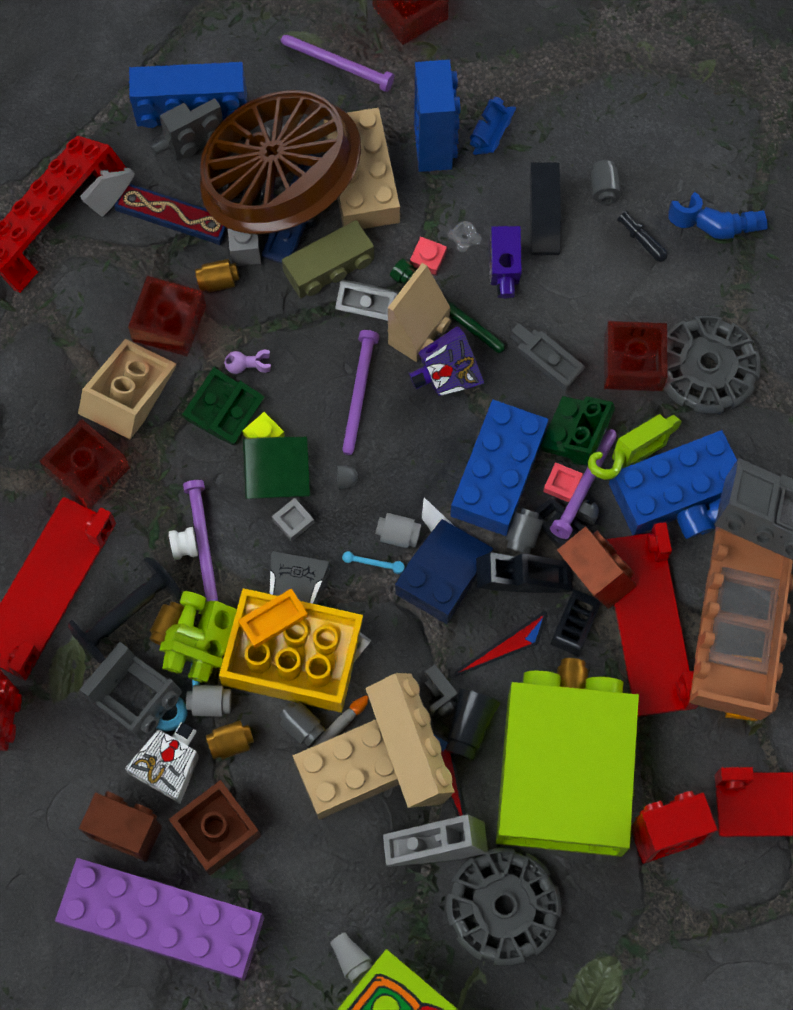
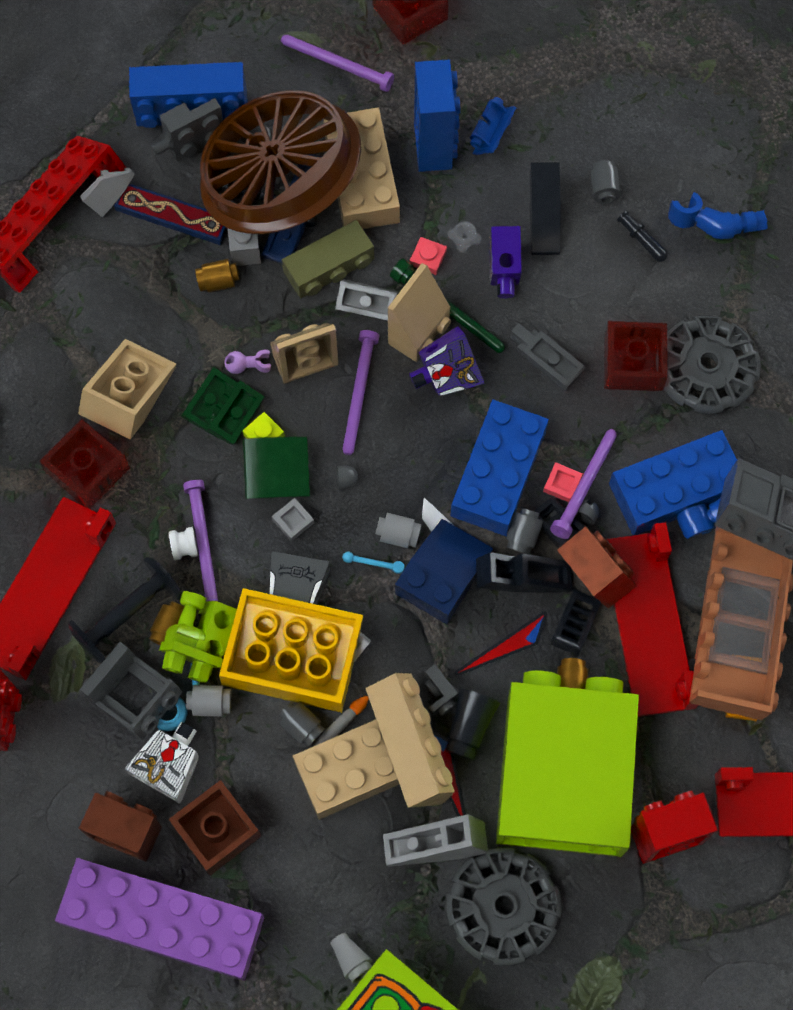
(167, 316): clear red brick -> none
(229, 740): pearl gold brick -> none
(273, 618): light orange tile -> none
(305, 351): none -> tan slope
(578, 428): dark green brick -> none
(636, 445): lime piece -> none

